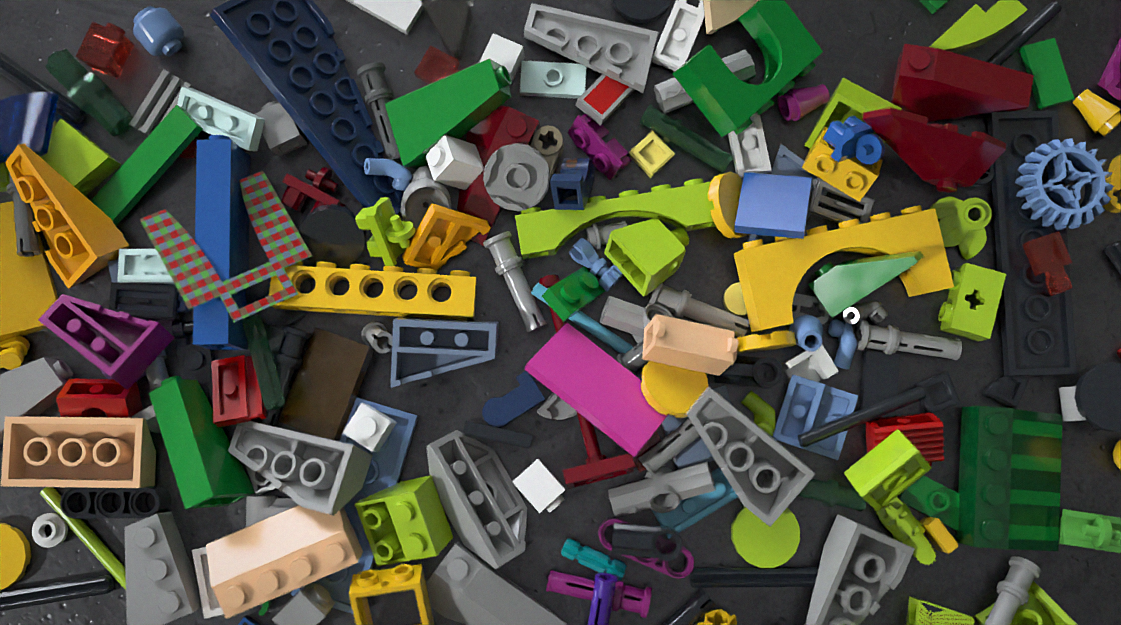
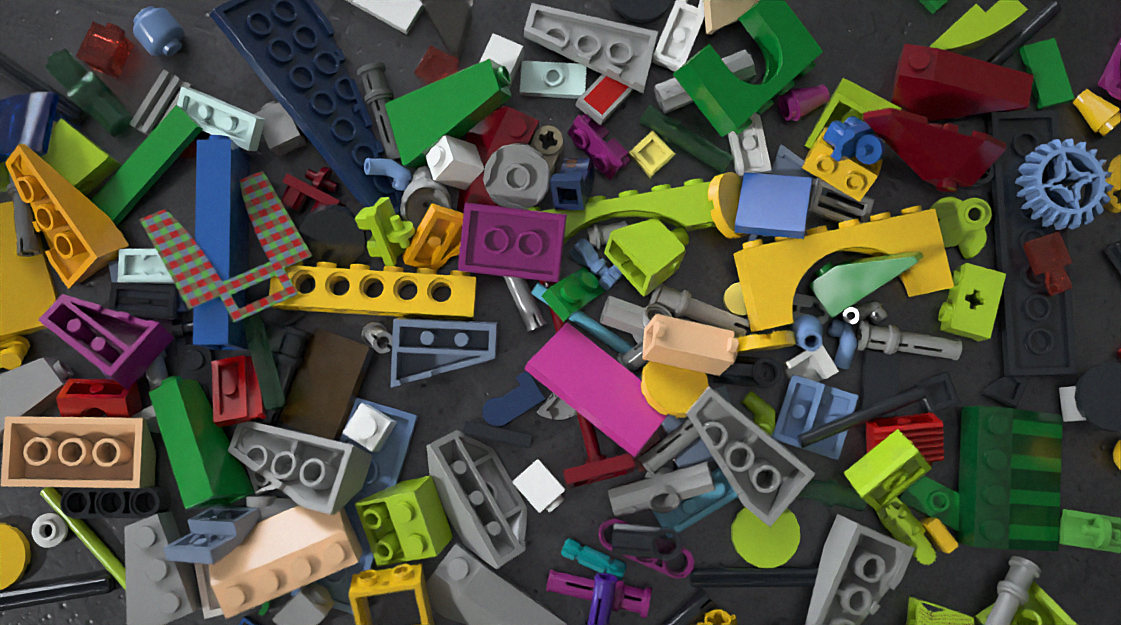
(213, 534): none -> sand blue slope
(512, 242): none -> magenta tile

